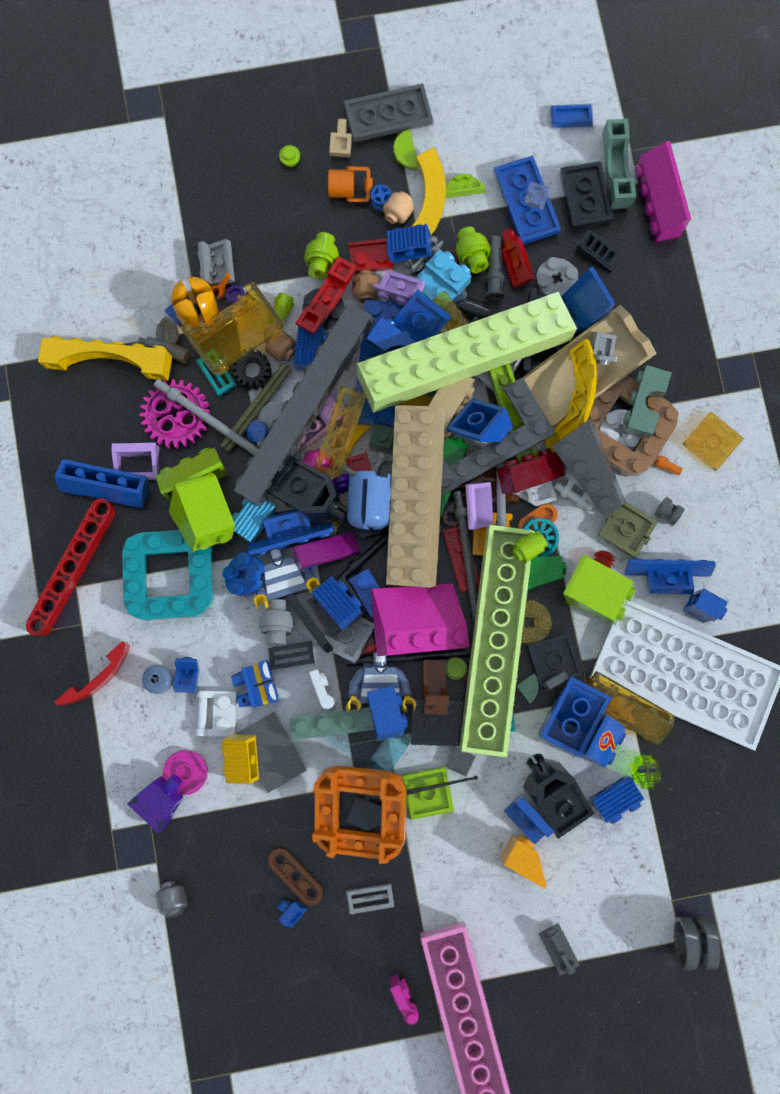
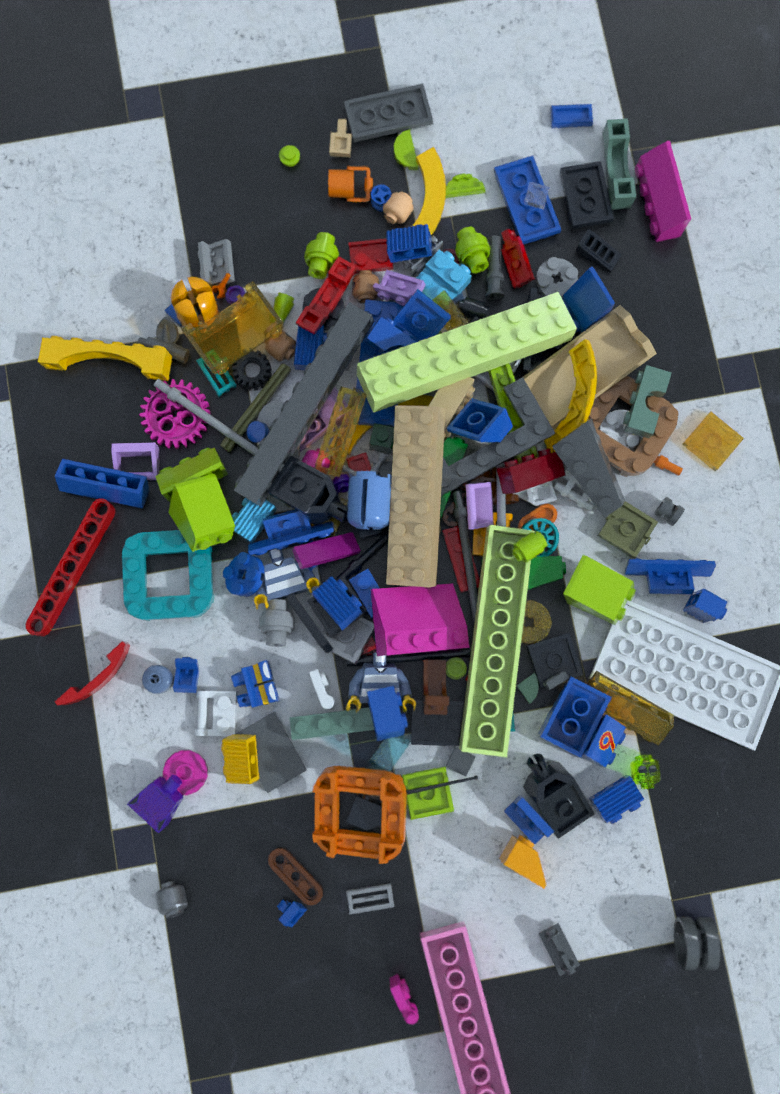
(272, 658): black tile -> none
(603, 347): light grey bracket -> none
(604, 558): clear red plate -> none

